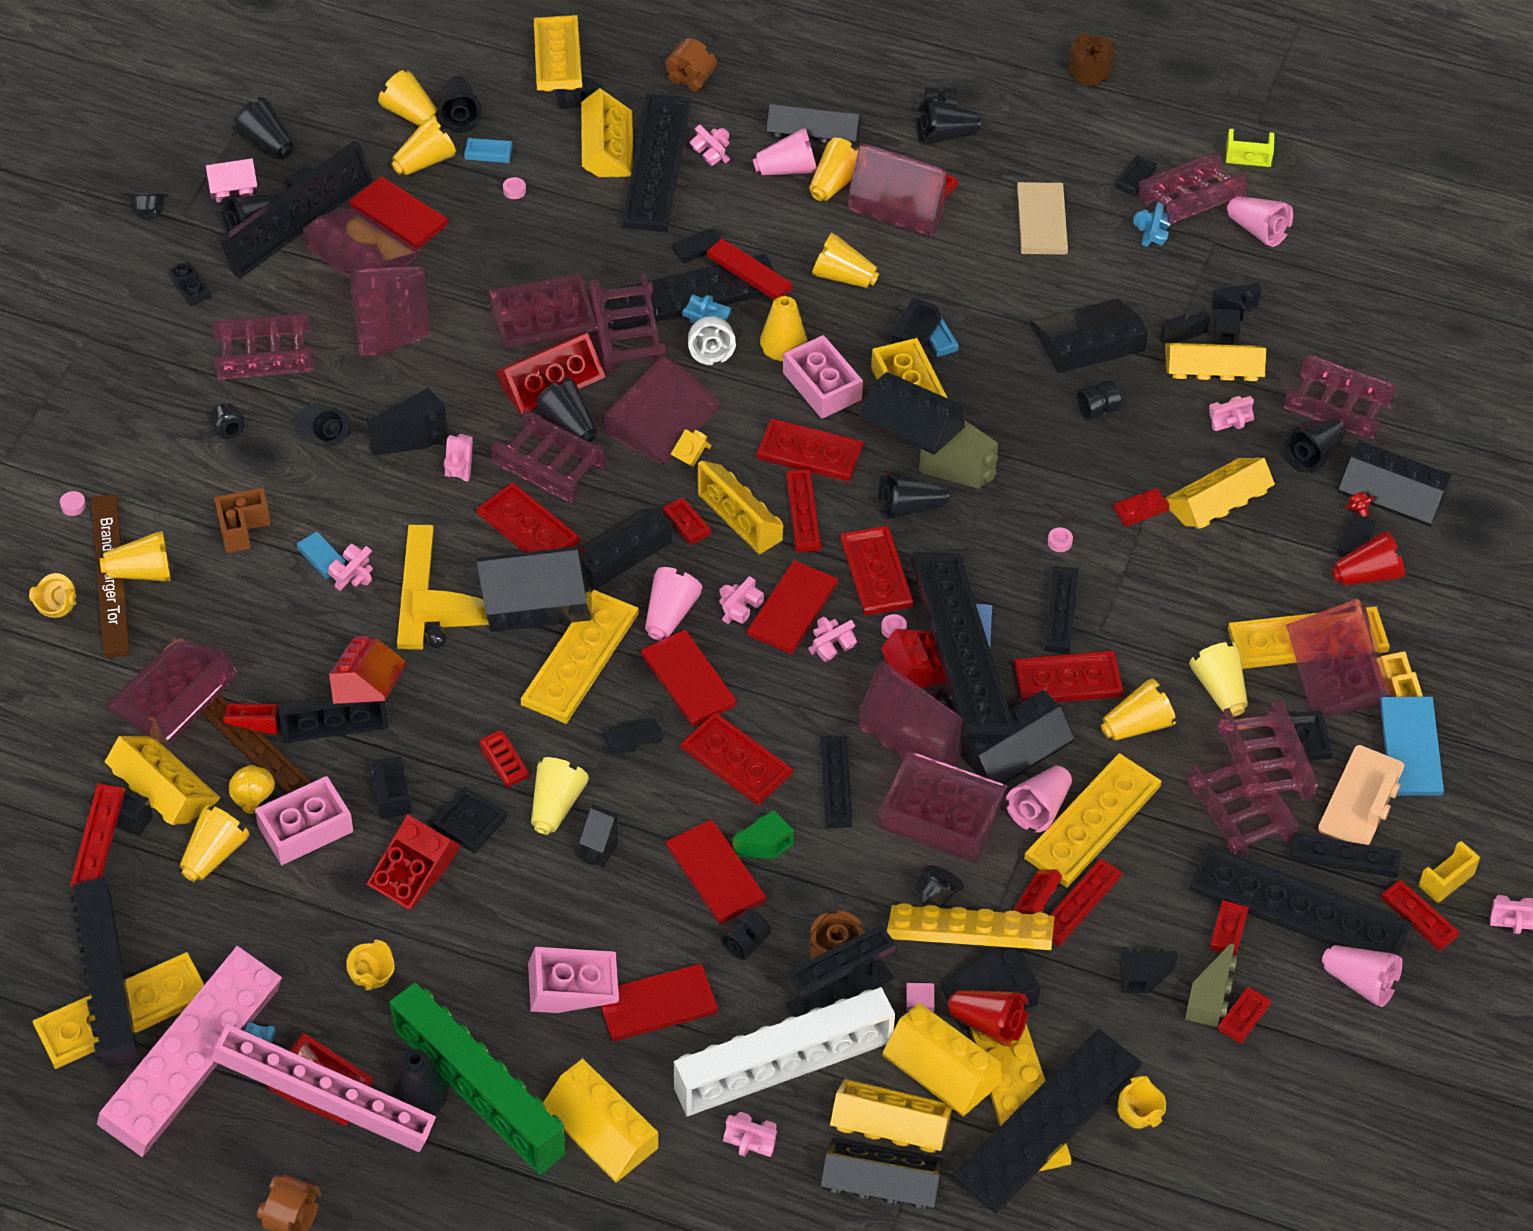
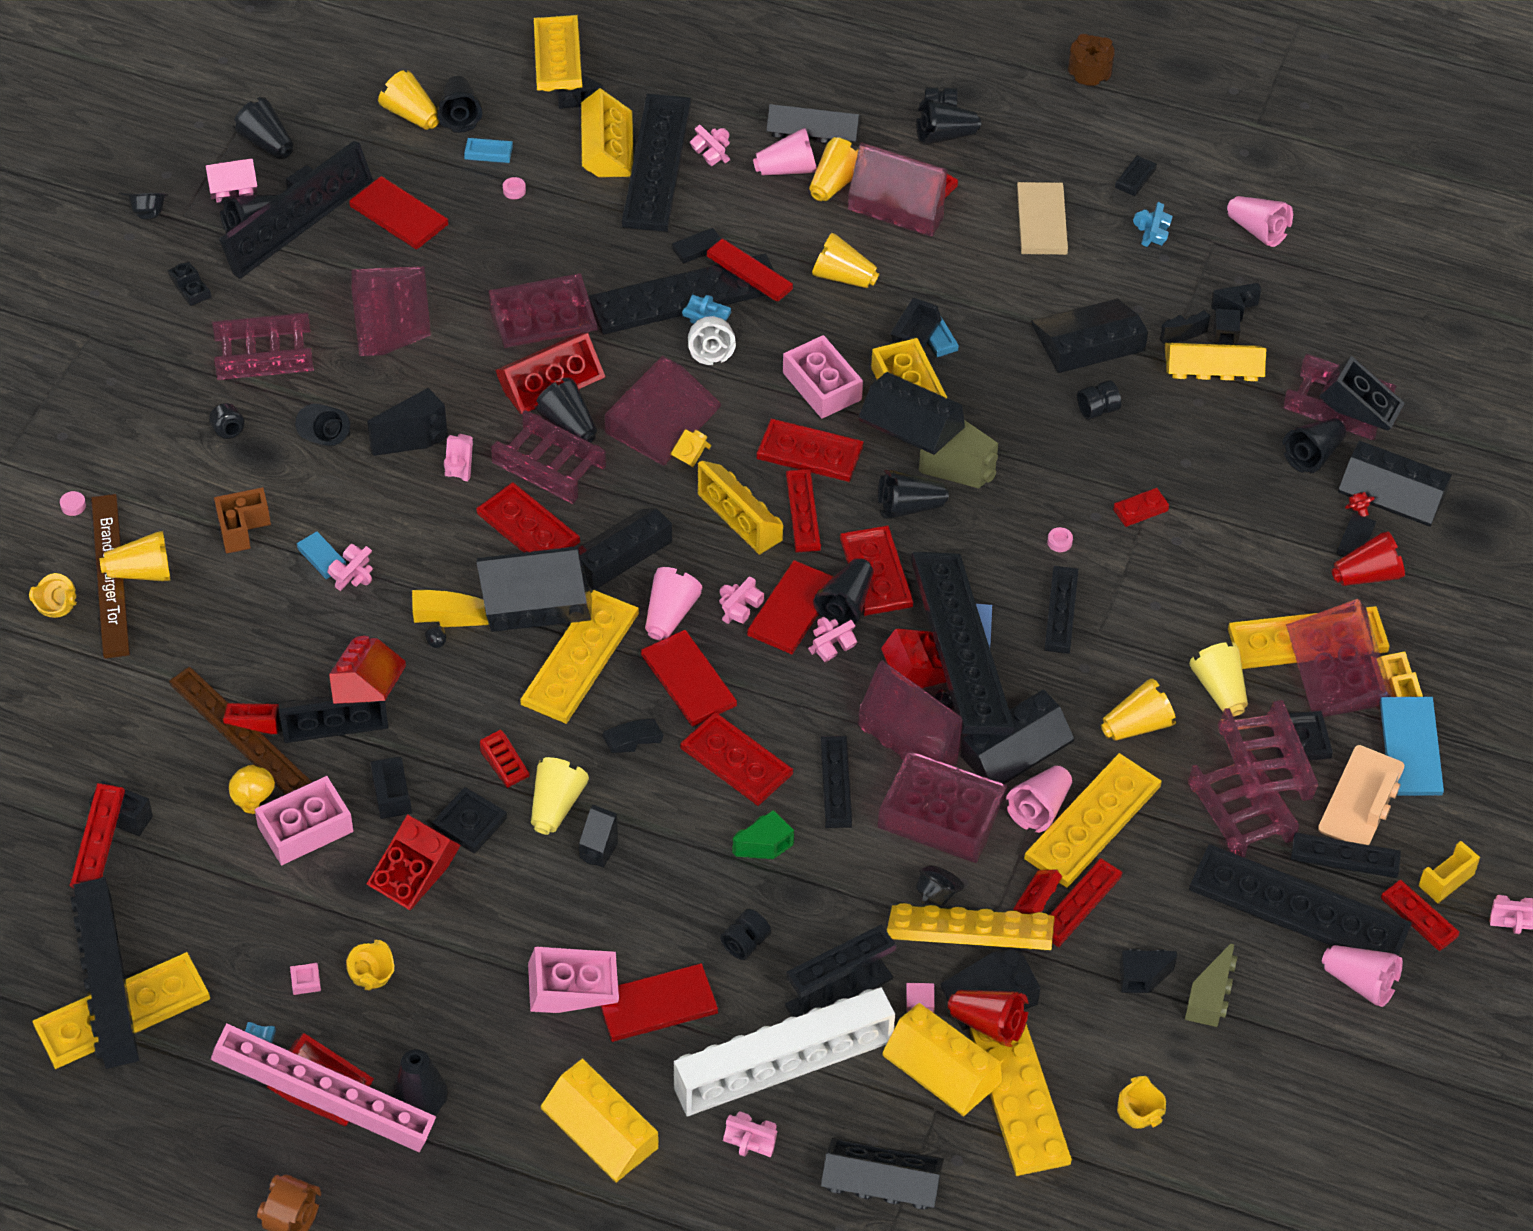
(160, 777): yellow slope -> none
(174, 689): clear pink slope -> none
(184, 1053): bright pink brick -> none
(211, 843): yellow cone -> none
(305, 978): none -> bright pink tile
(356, 242): clear pink slope -> none
(415, 577): yellow tile -> none
(423, 149): yellow cone -> none
(479, 1078): green brick -> none
(607, 336): clear pink fence -> none
(686, 521): red plate -> none
(690, 64): dark orange brick -> none
(715, 871): red tile -> none
(782, 329): yellow cone -> none
(833, 930): dark orange brick -> none
(845, 593): none -> black cone
(891, 623): bright pink tile -> none
(891, 1115): yellow slope -> none
(1046, 1121): black plate -> none
(1069, 676): red tile -> none
(1188, 175): clear pink fence -> none
(1220, 491): yellow slope -> none
(1228, 927): red plate -> none
(1231, 414): bright pink hips -> none
(1244, 1015): red plate -> none
(1248, 152): neon yellow panel -> none
(1361, 395): none -> black slope

